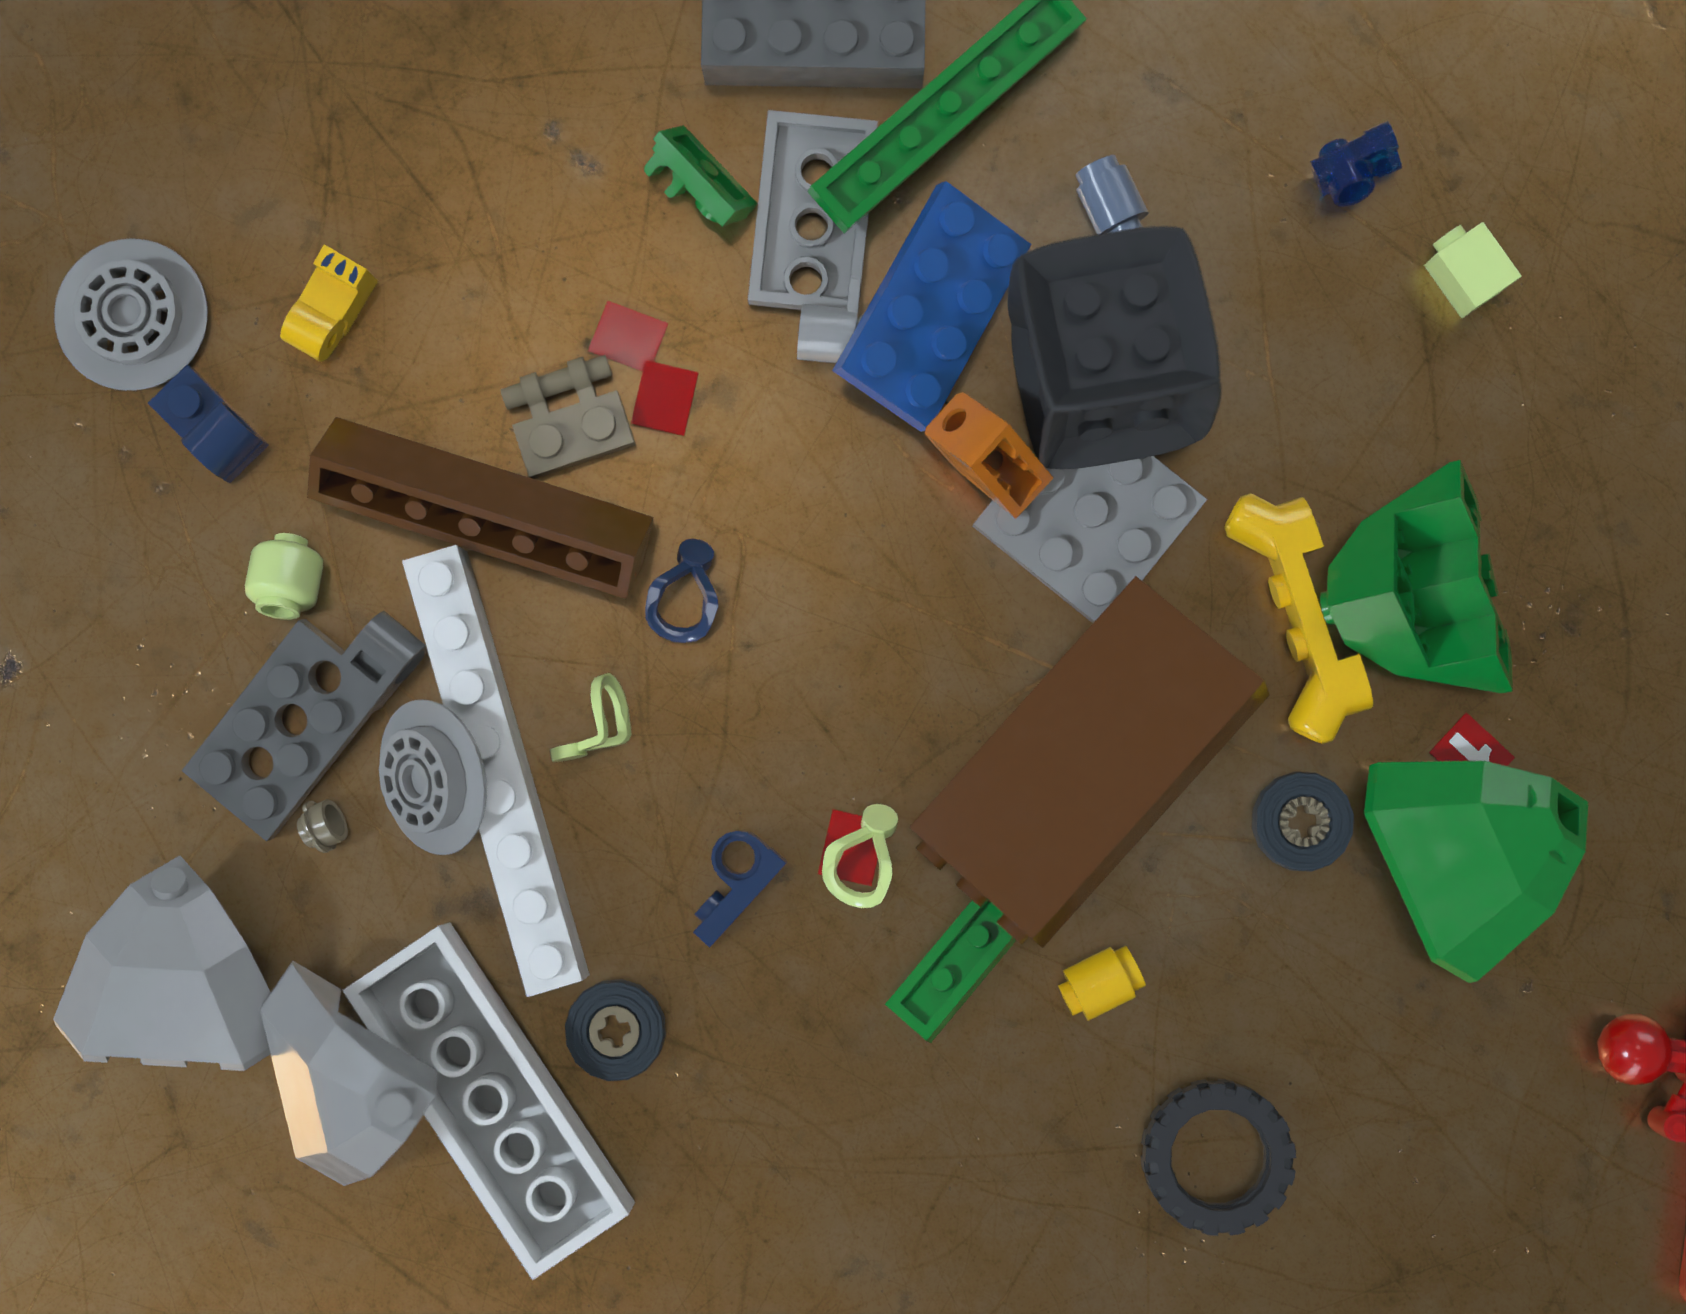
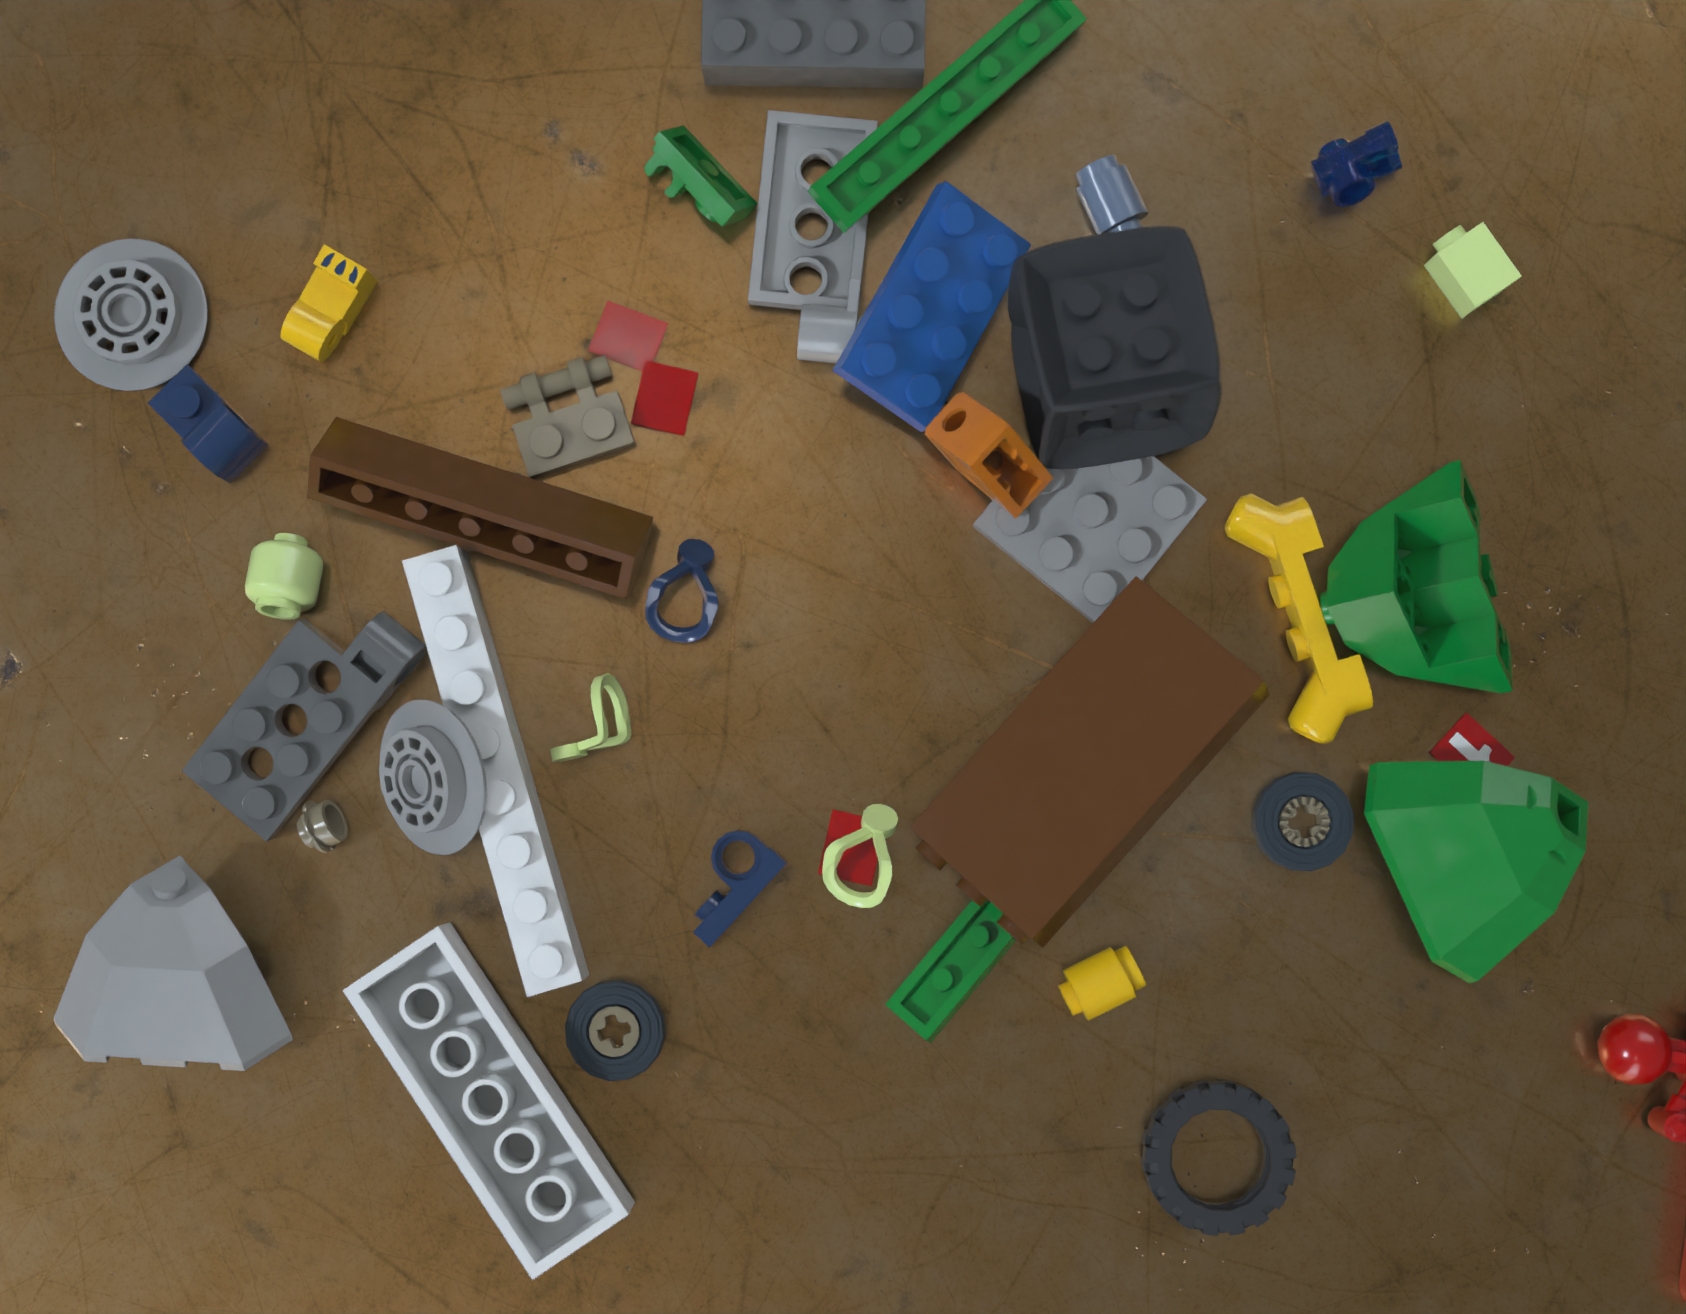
(340, 1085): light grey brick -> none

